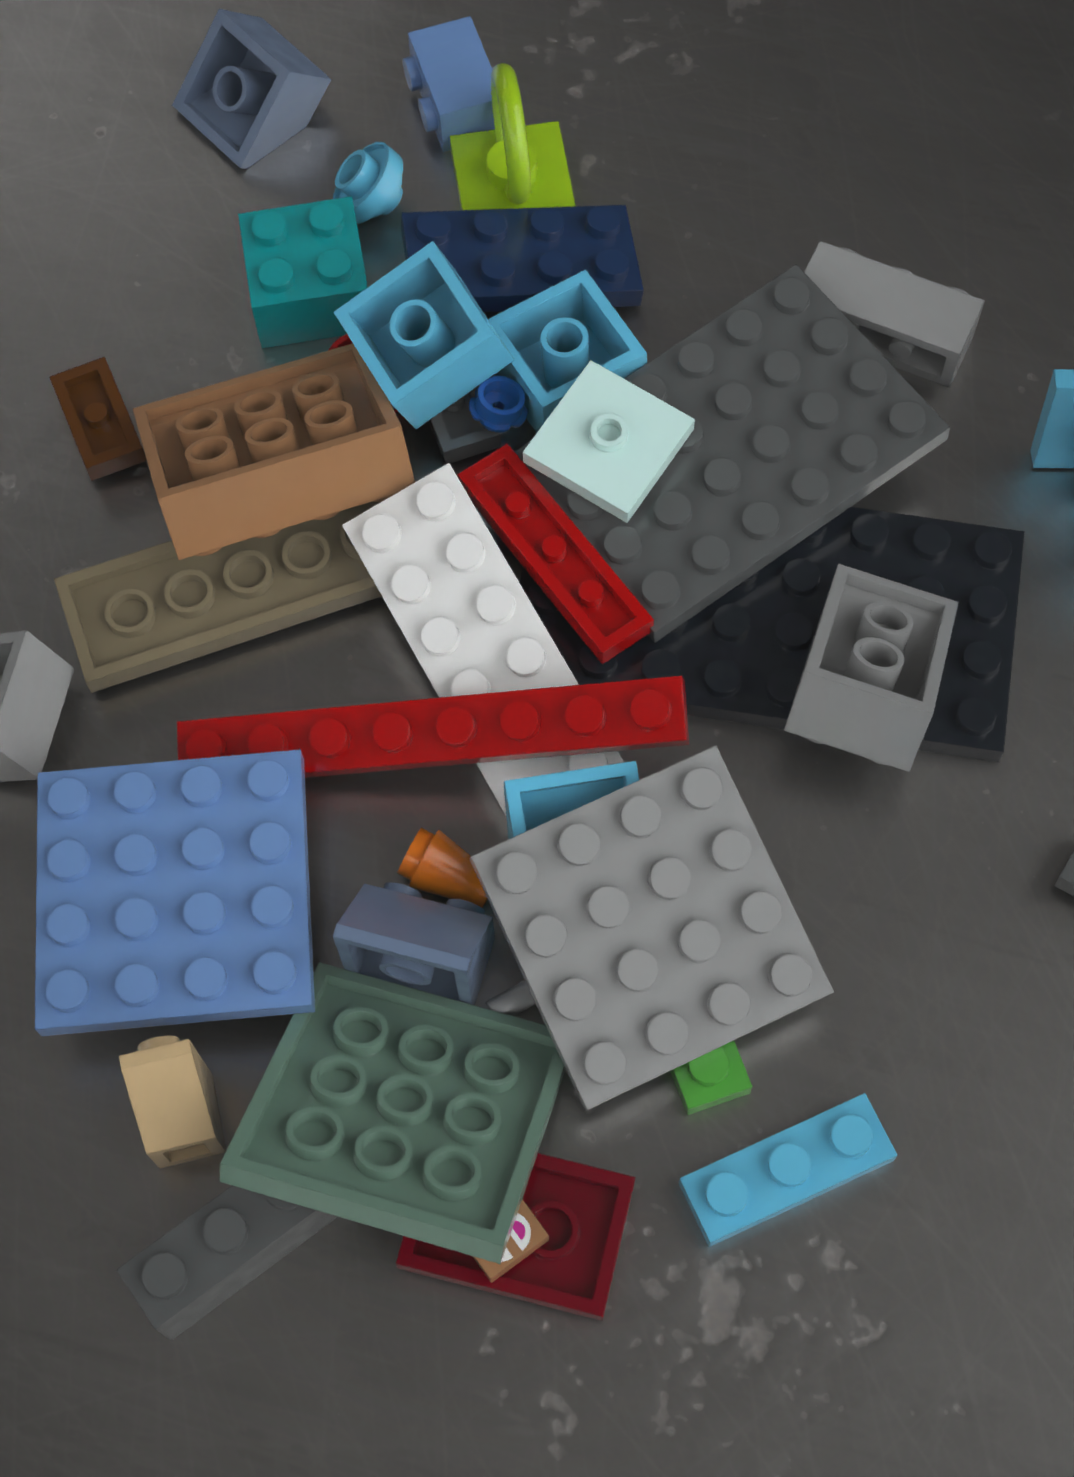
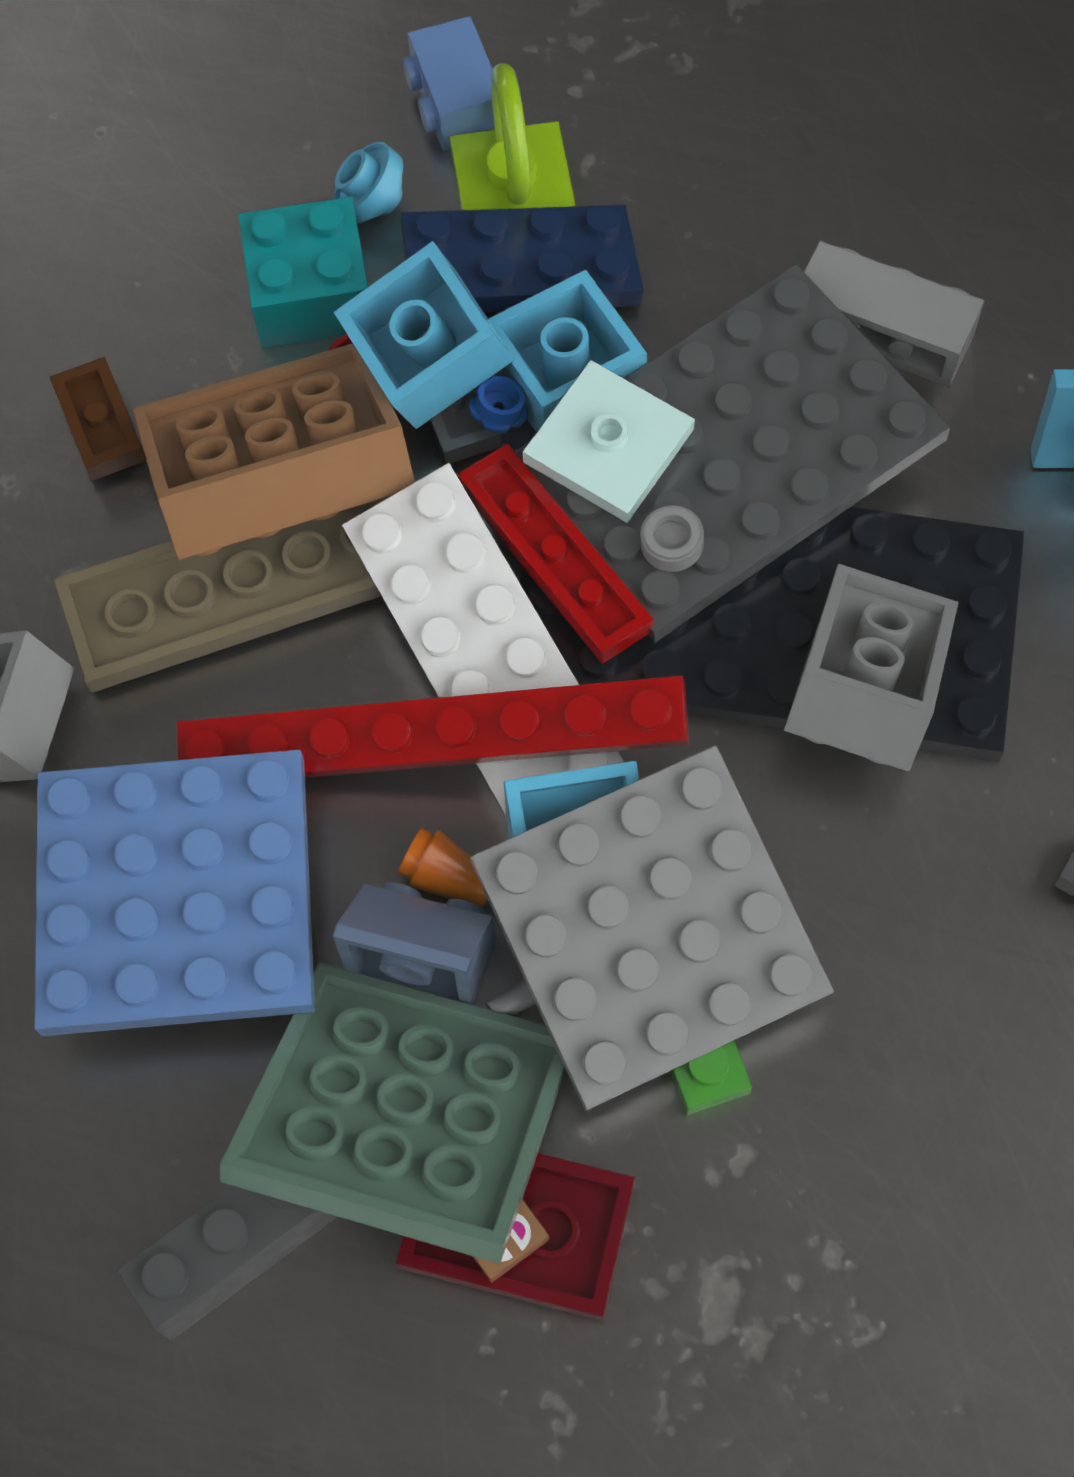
(173, 1101): tan slope -> none
(249, 88): sand blue slope -> none
(672, 538): none -> light grey tile
(787, 1169): medium azure plate -> none

